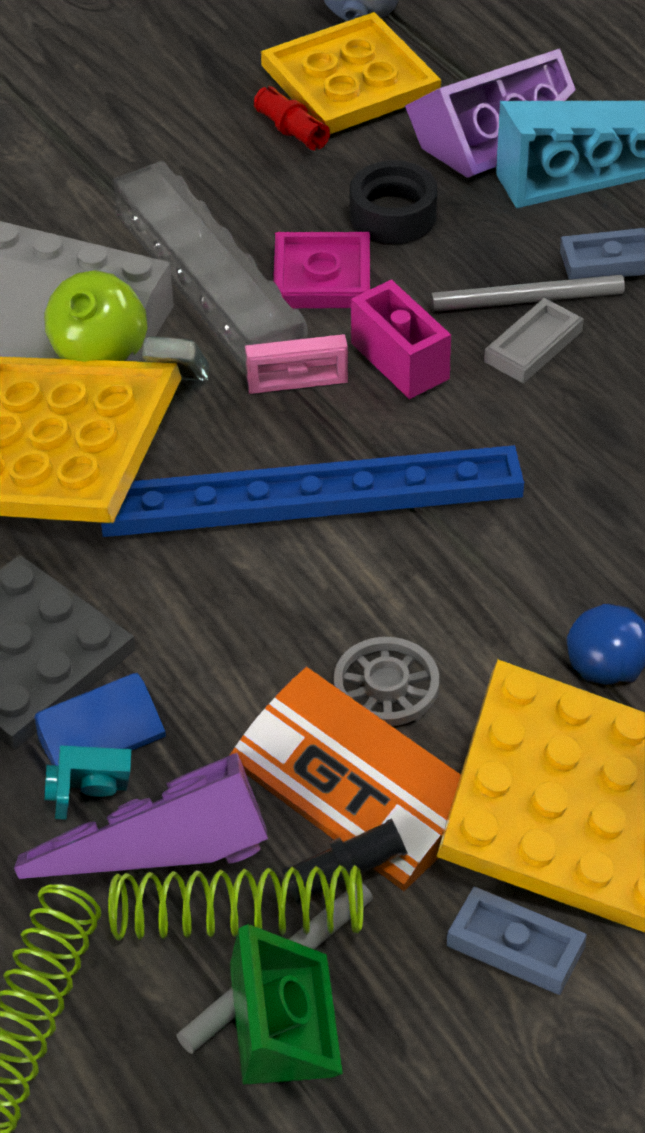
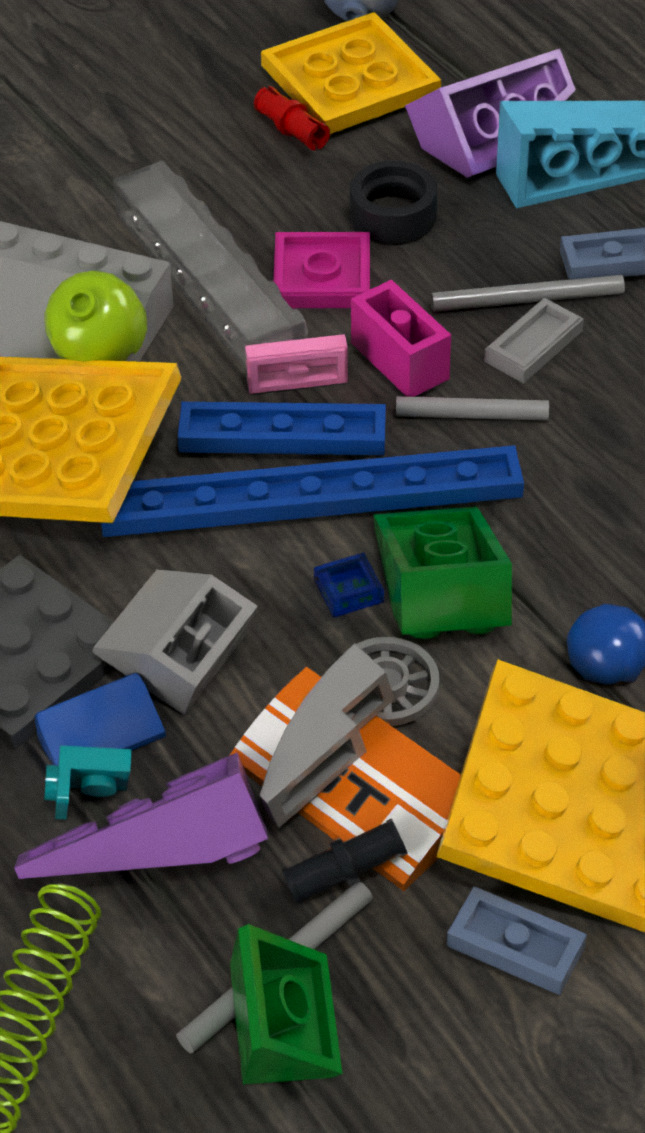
(177, 634): none -> light grey slope
(183, 352): clear light blue tile -> none
(282, 428): none -> blue plate
(305, 893): lime piece -> none
(324, 733): none -> light grey slope
(348, 584): none -> clear blue tile
(444, 571): none -> green slope
(472, 408): none -> light grey bar

